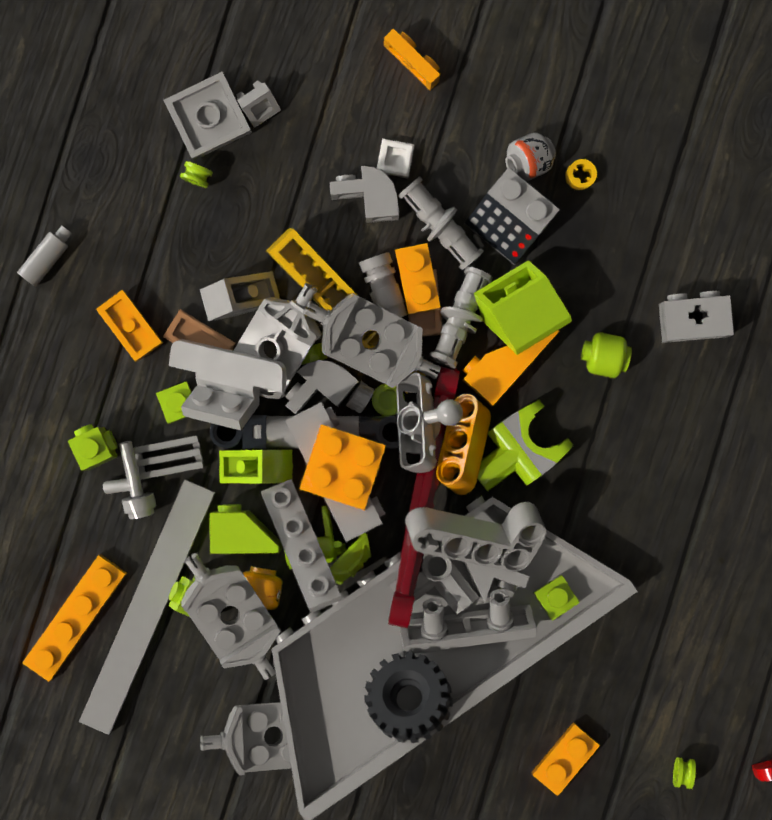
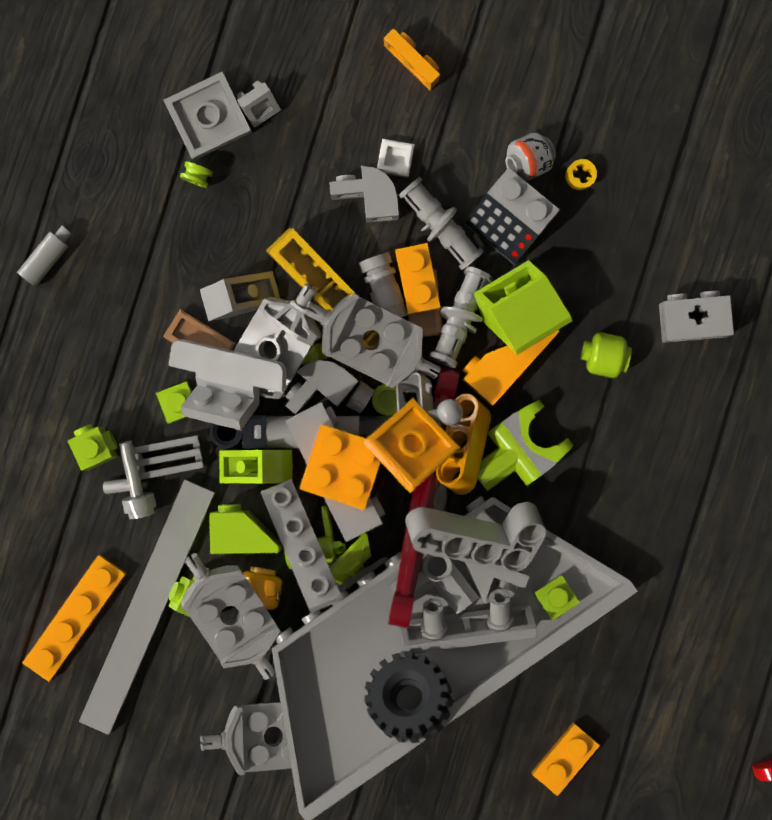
(129, 326): light orange plate -> none
(411, 445): none -> light orange tile
(684, 773): lime bush -> none

